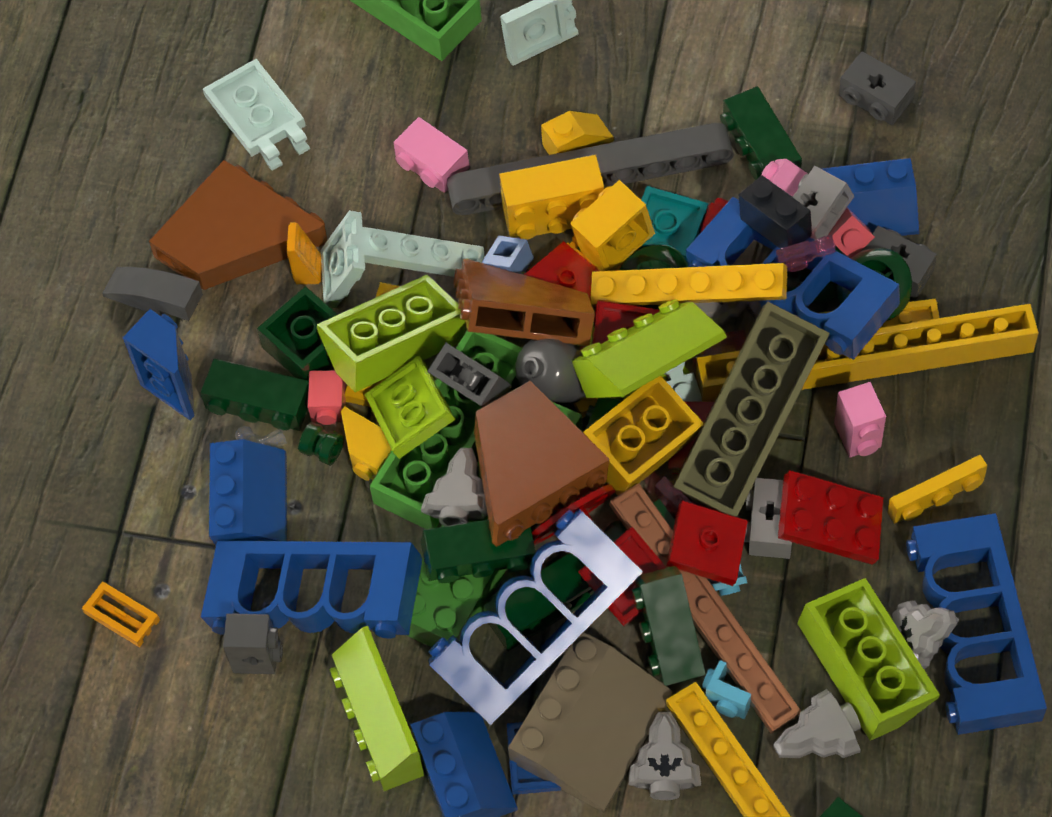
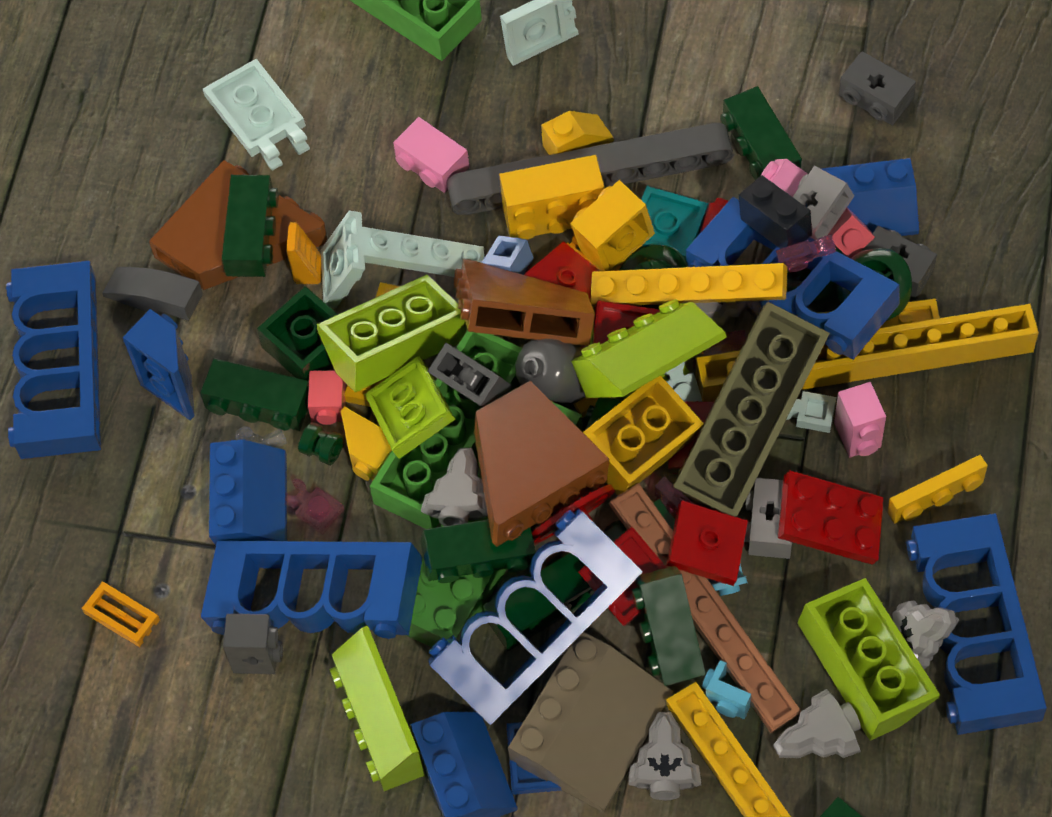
(59, 429): none -> blue fence
(249, 226): none -> dark green brick
(315, 509): none -> clear pink plate
(814, 411): none -> light aqua plate

